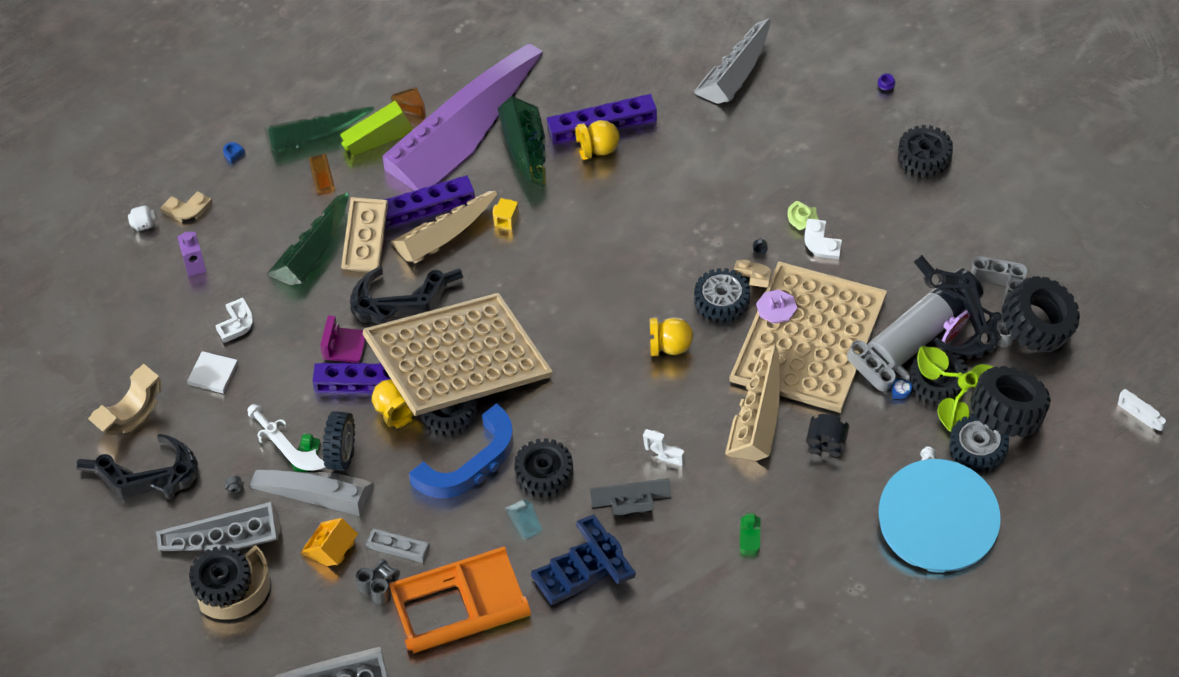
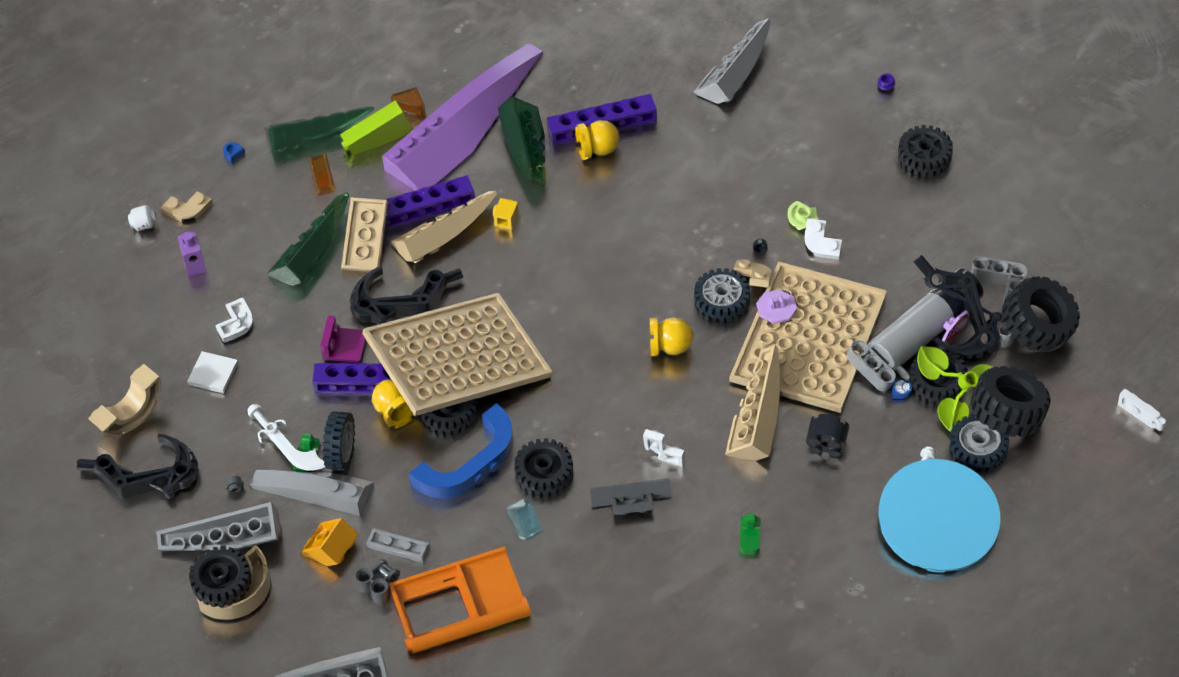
(584, 564): dark blue slope -> none

